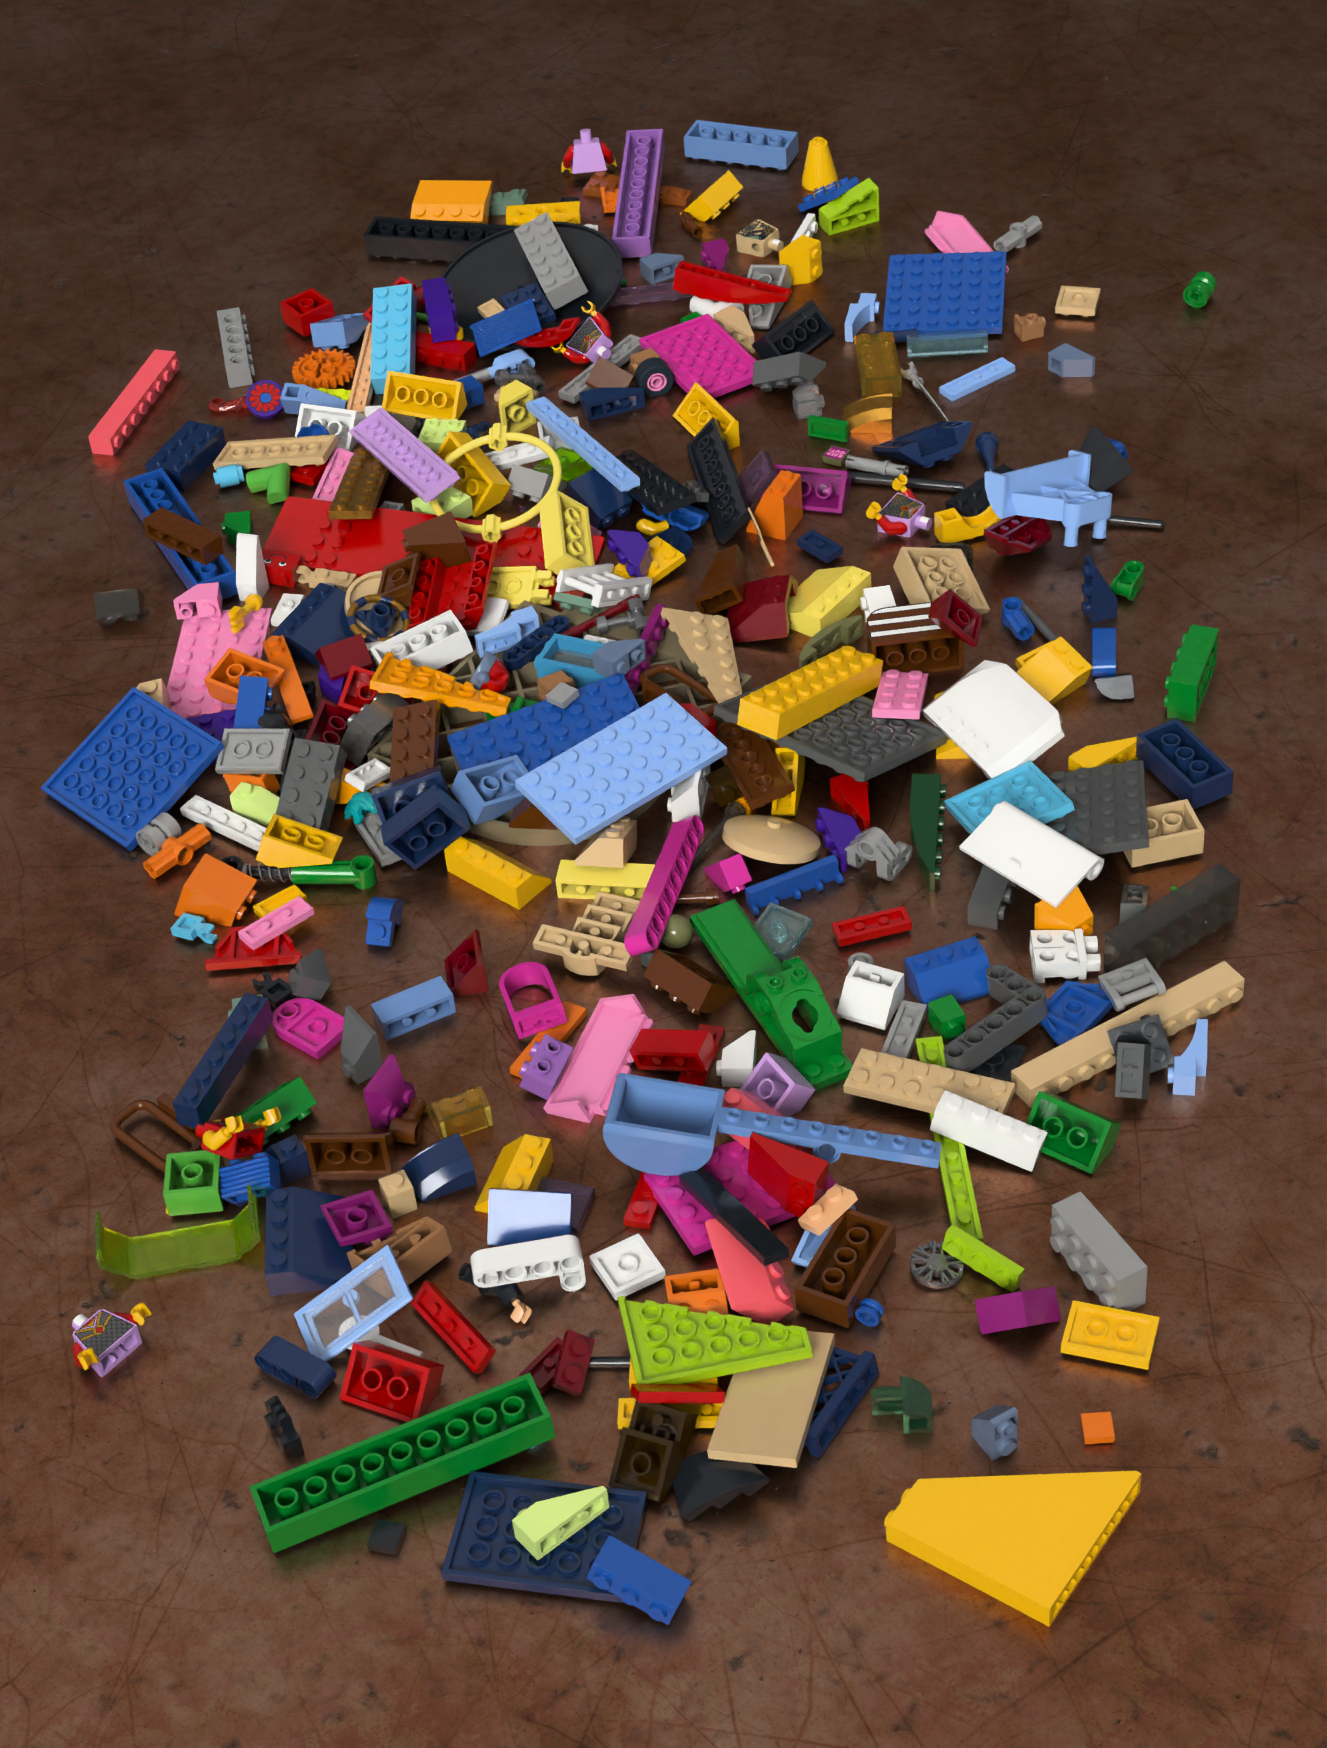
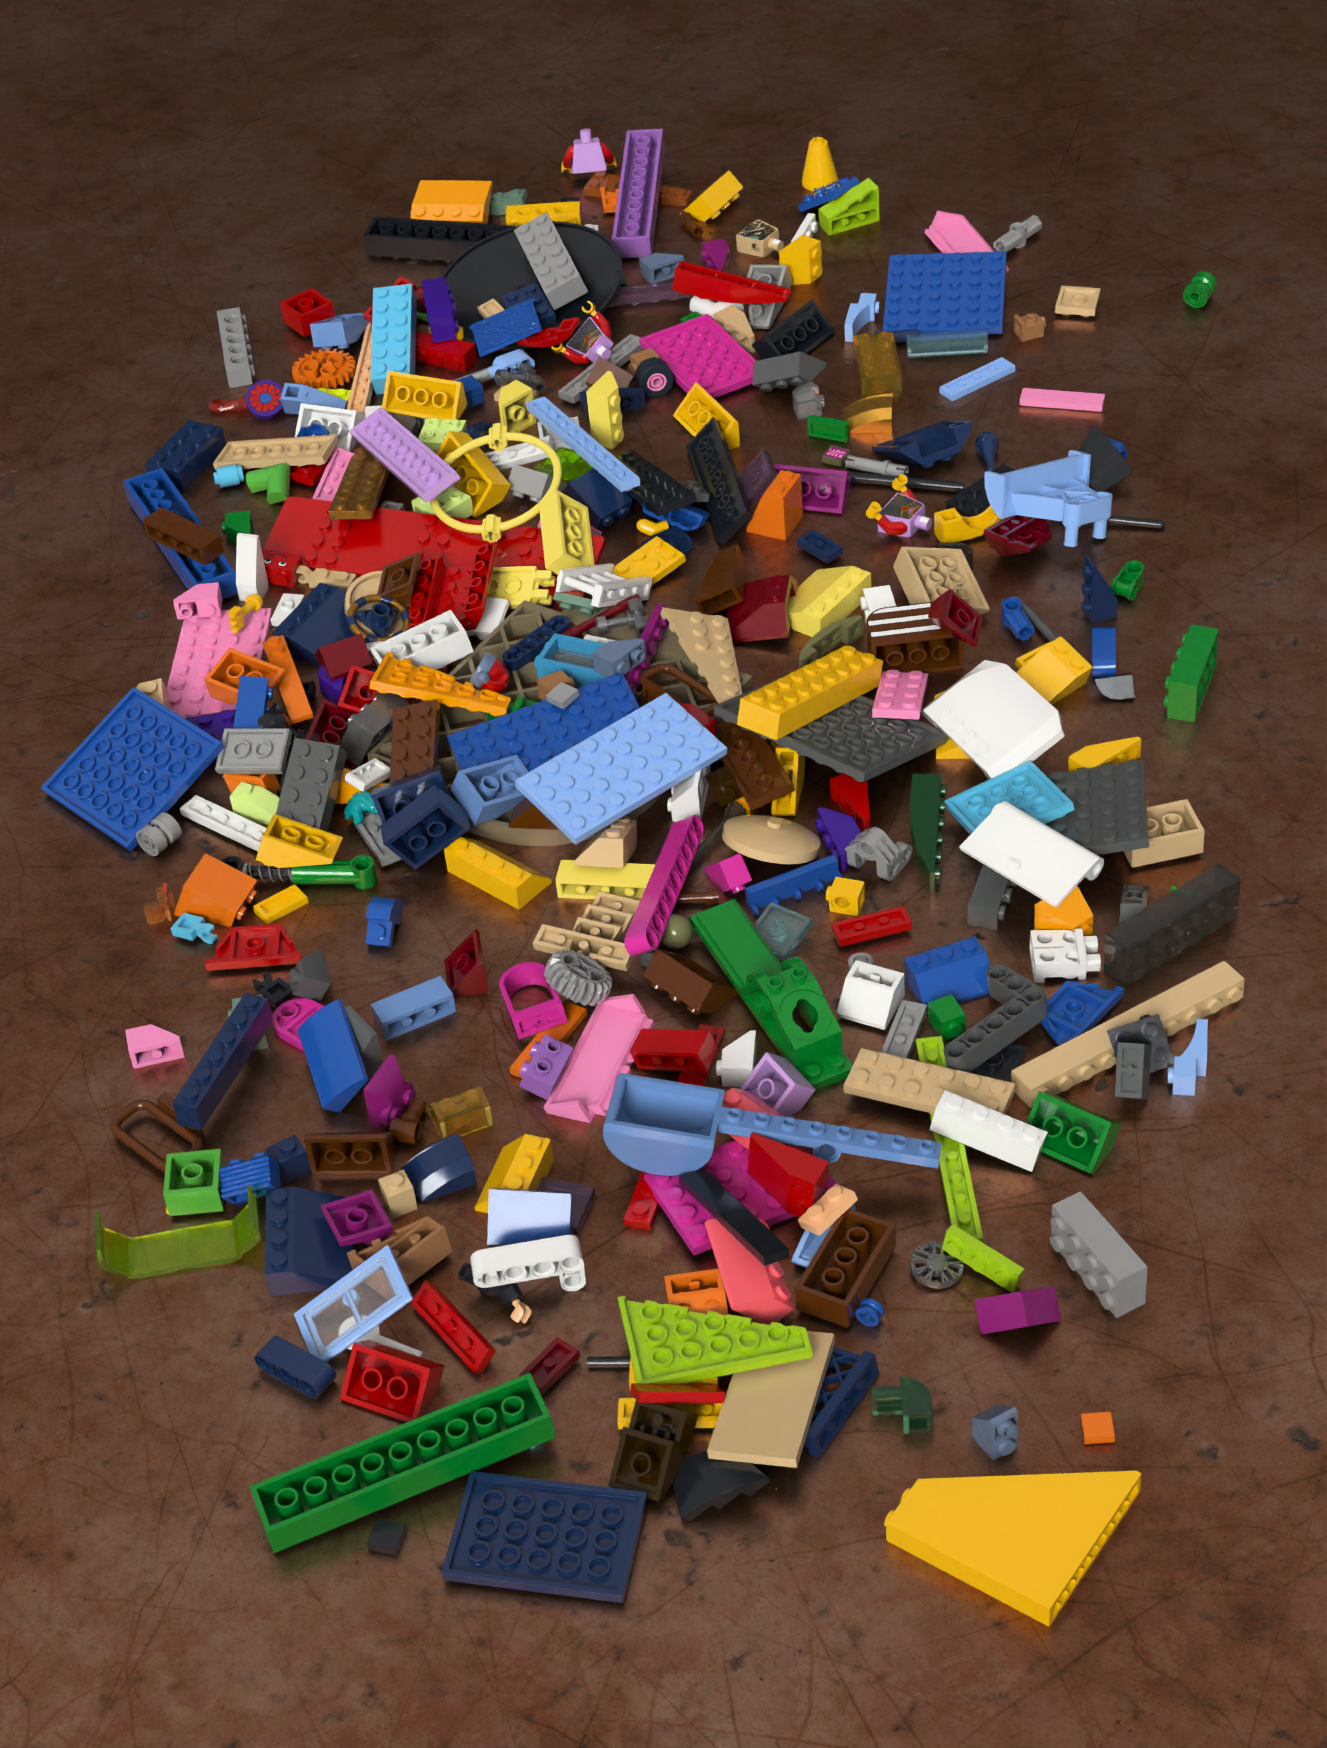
(107, 1338): torso -> none
(119, 605): clear smoke slope -> none
(134, 402): coral brick -> none
(152, 1046): none -> bright pink slope
(162, 908): none -> clear orange bracket
(177, 850): orange piece -> none
(235, 1138): torso -> none
(276, 923): bright pink tile -> none
(280, 1420): black hinge -> none
(292, 1101): green slope -> none
(333, 1056): none -> blue slope
(437, 538): reddish brown slope -> none
(508, 633): light blue slope -> none
(556, 1519): yellowish green slope -> none
(573, 1363): dark red plate -> none
(578, 977): none -> light grey gear
(605, 411): none -> light yellow slope
(627, 1266): white plate -> none
(631, 551): dark purple slope -> none
(638, 1580): blue brick -> none
(741, 144): medium blue brick -> none
(761, 540): tan piece -> none
(846, 896): none -> yellow brick
(911, 374): light grey sword -> none
(1062, 399): none -> bright pink tile
(1071, 362): sand blue slope -> none
(1110, 1334): yellow plate -> none
(1130, 978): light grey plate -> none
(1184, 763): dark blue brick -> none

